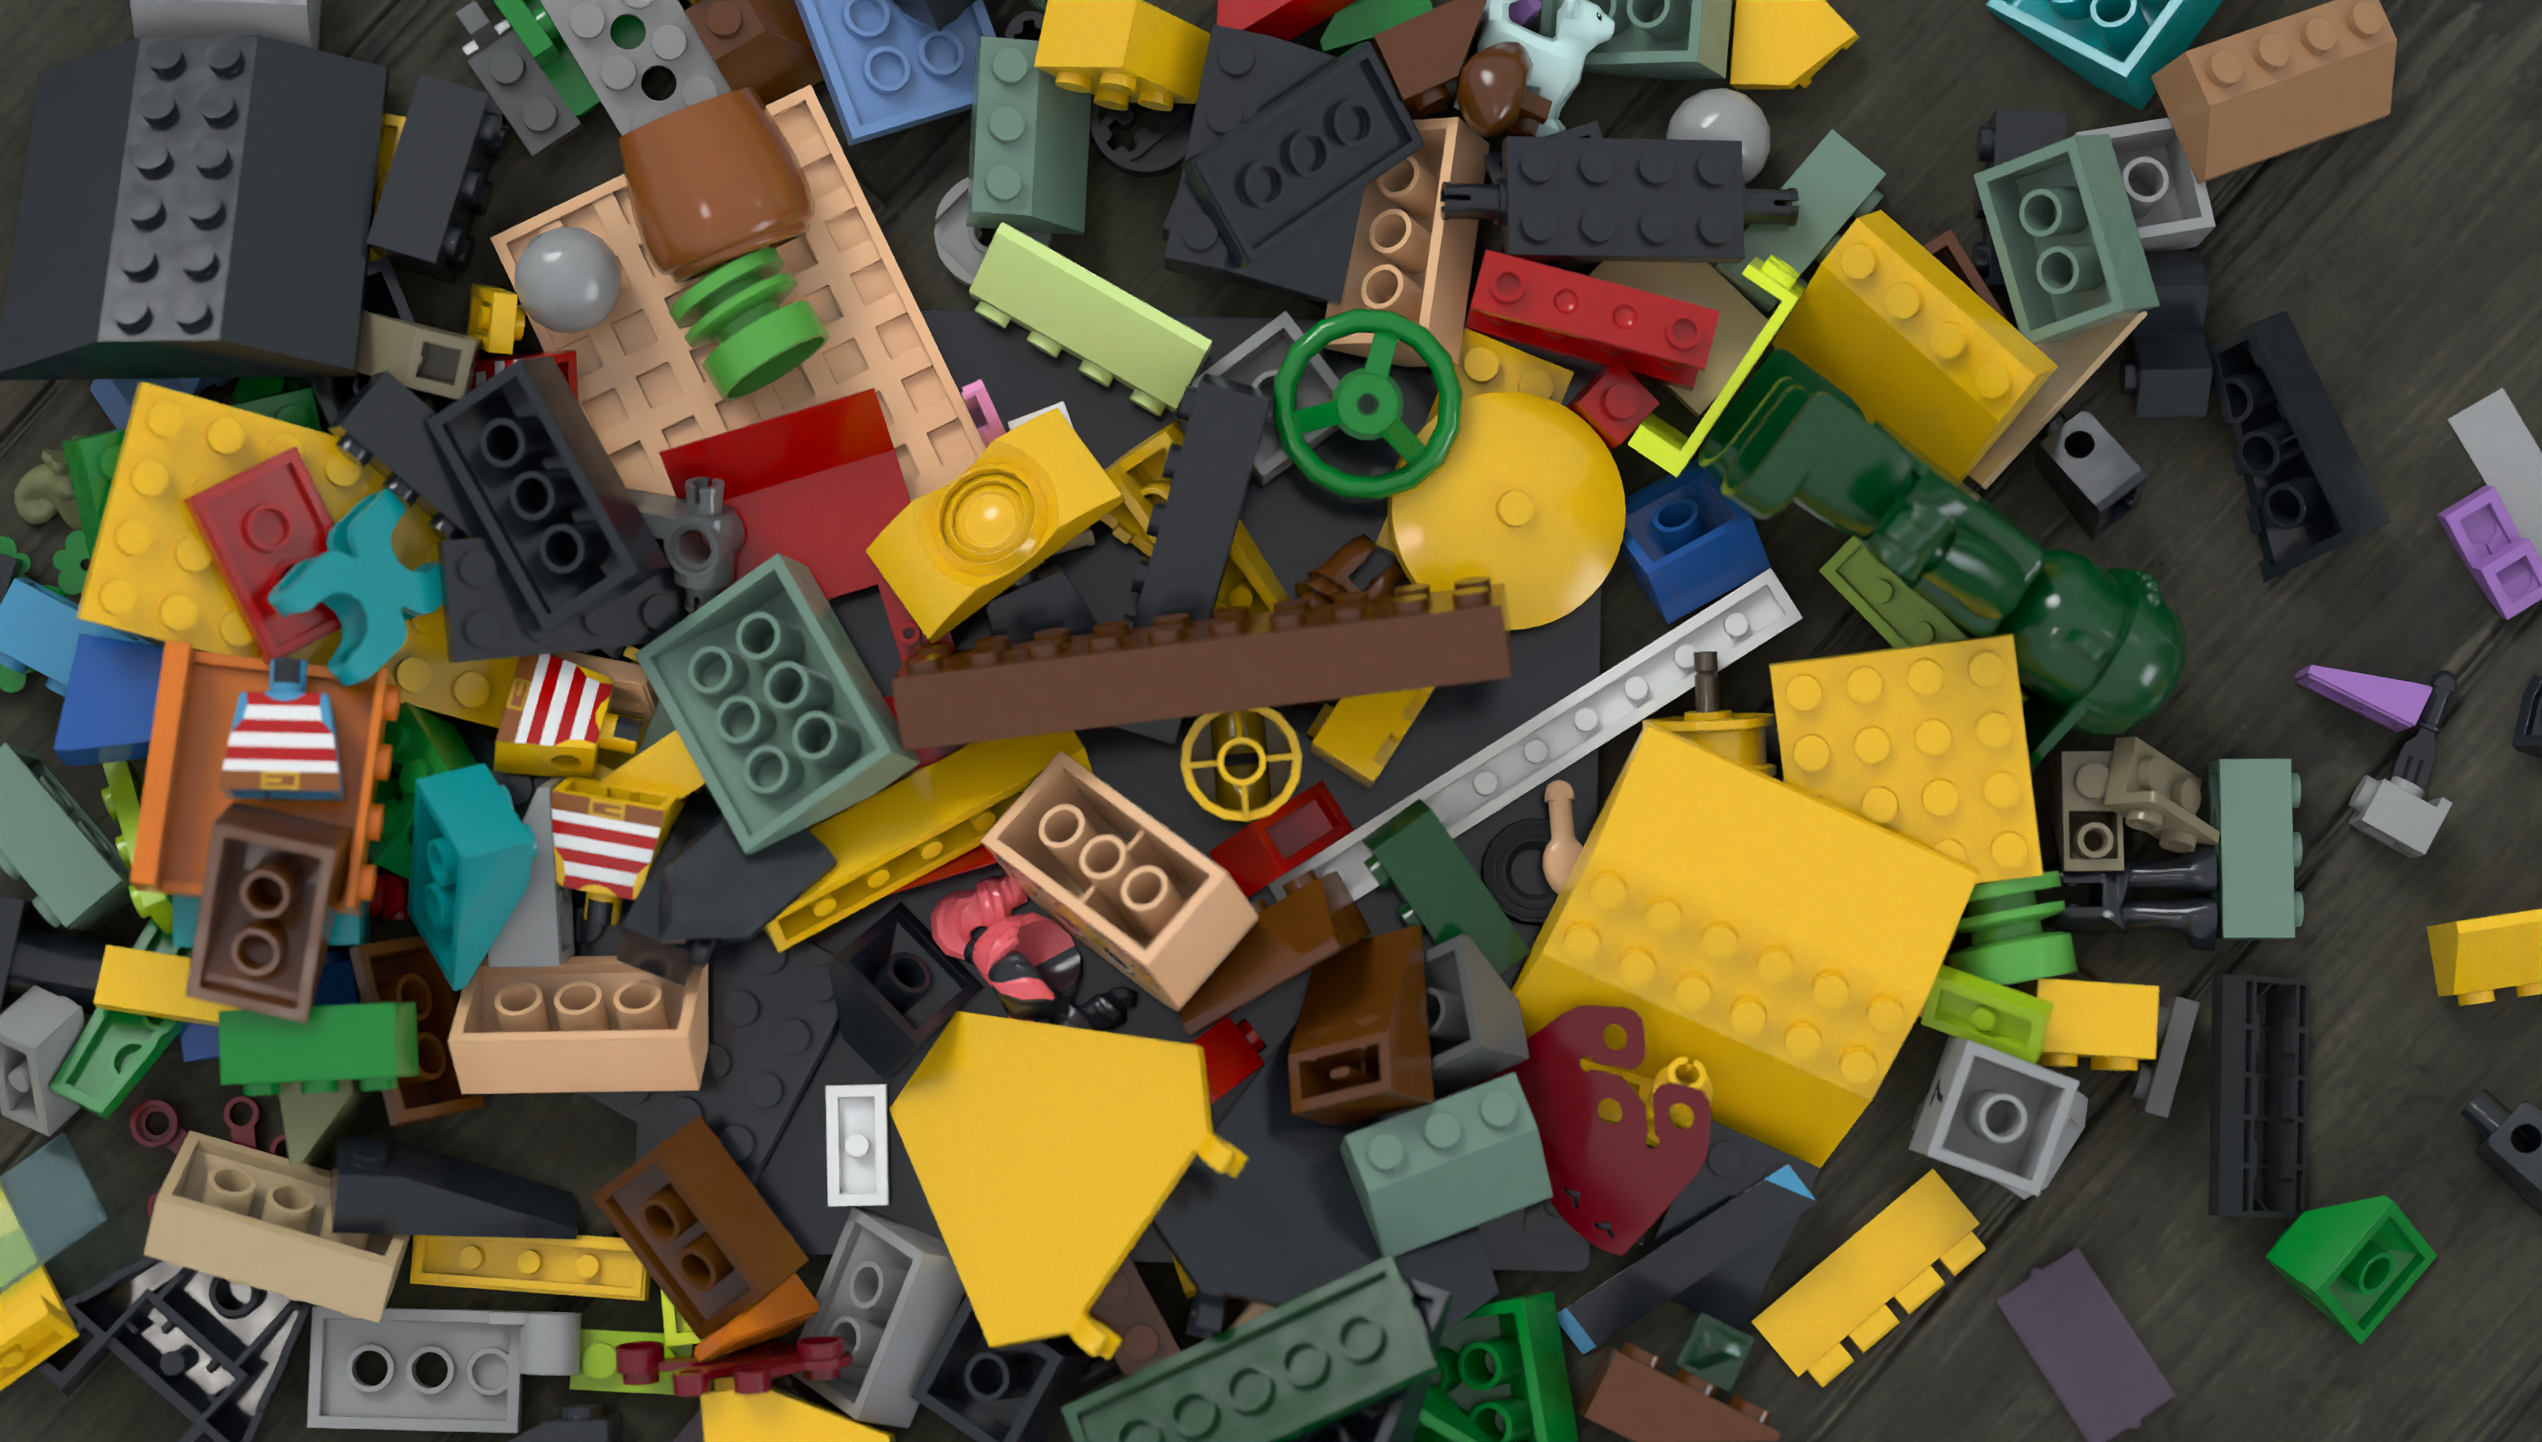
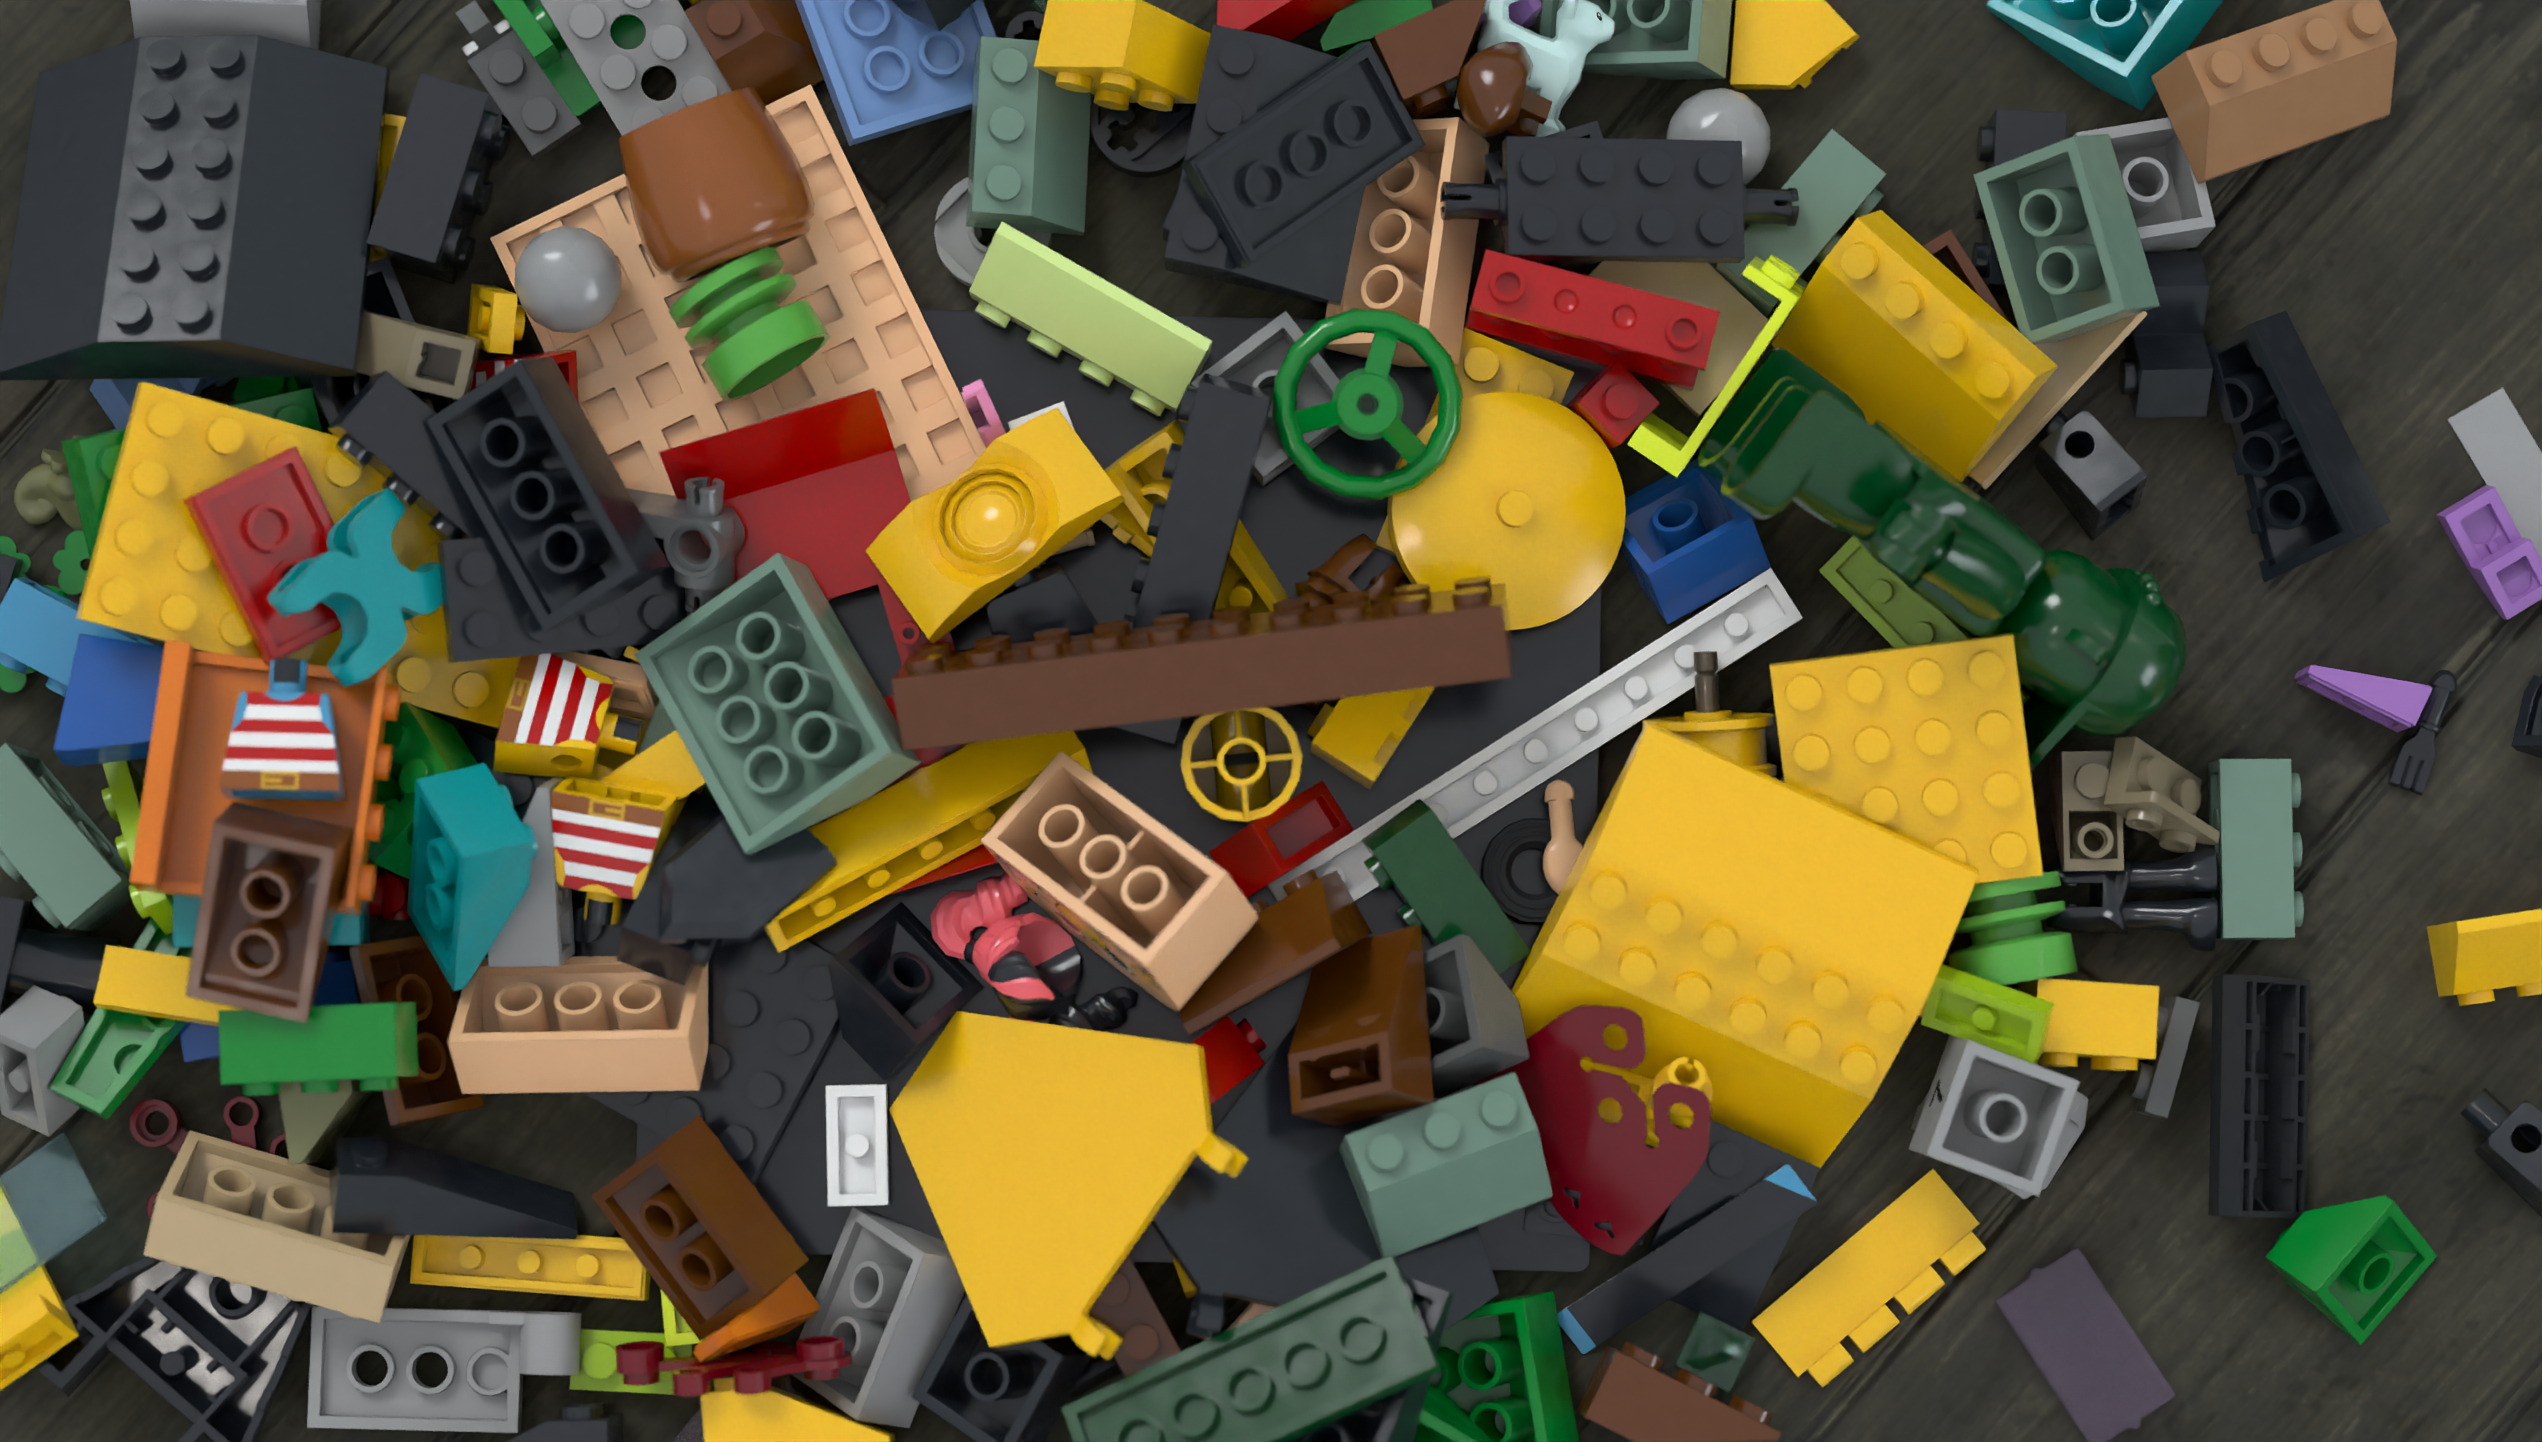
(2397, 814): light grey brick -> none

